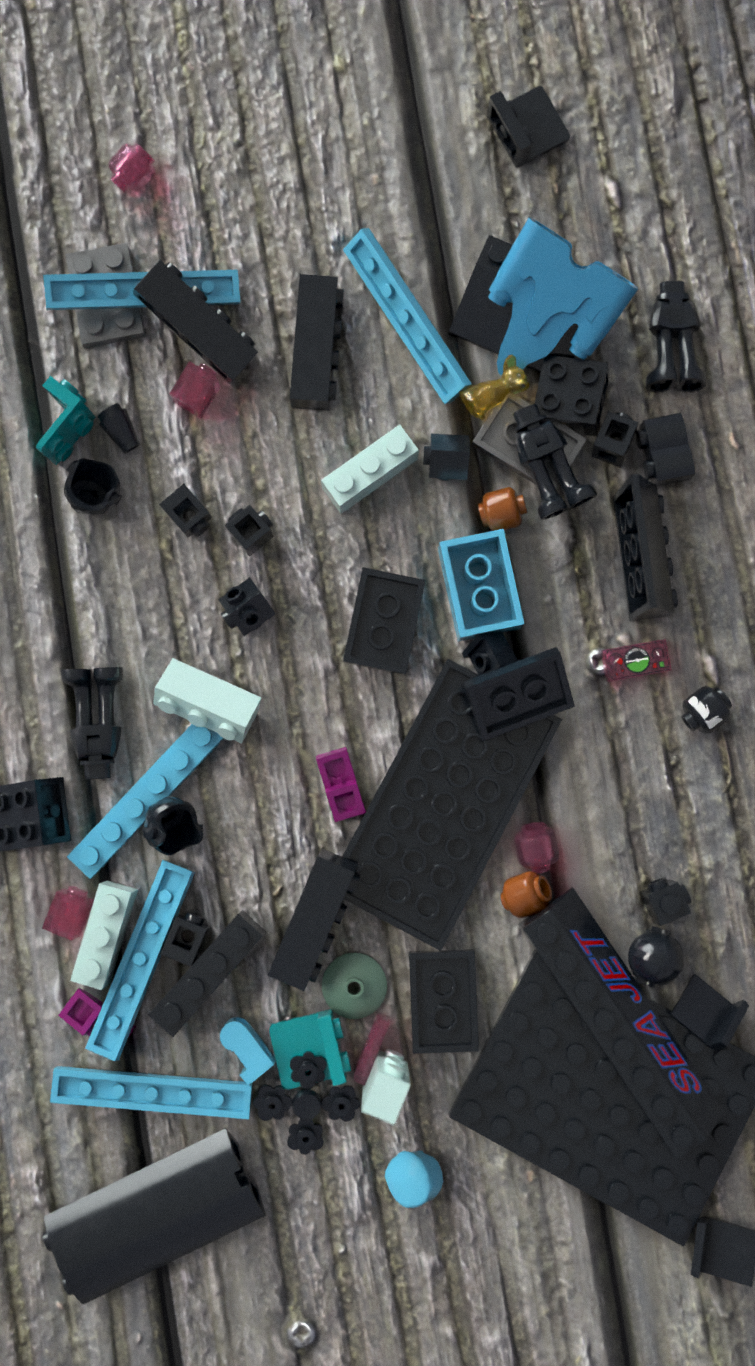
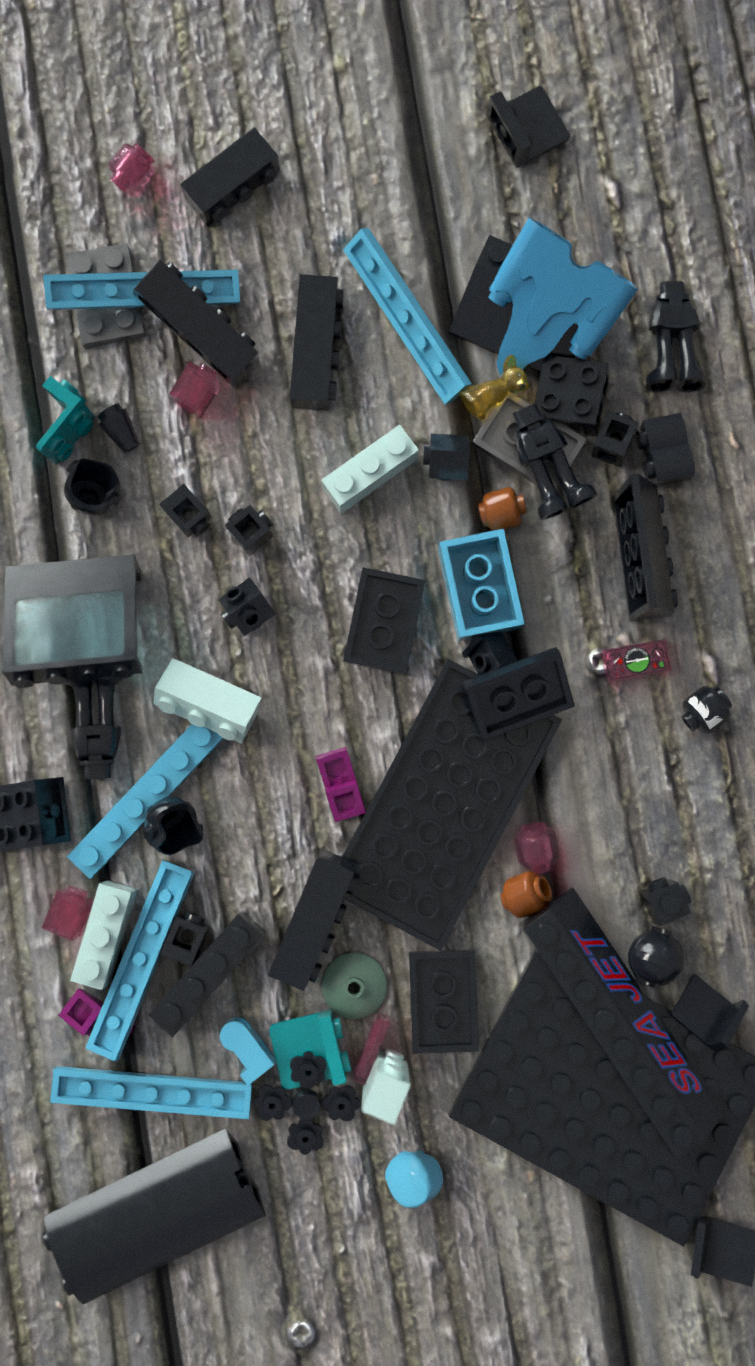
(70, 621): none -> panel
(231, 177): none -> black brick

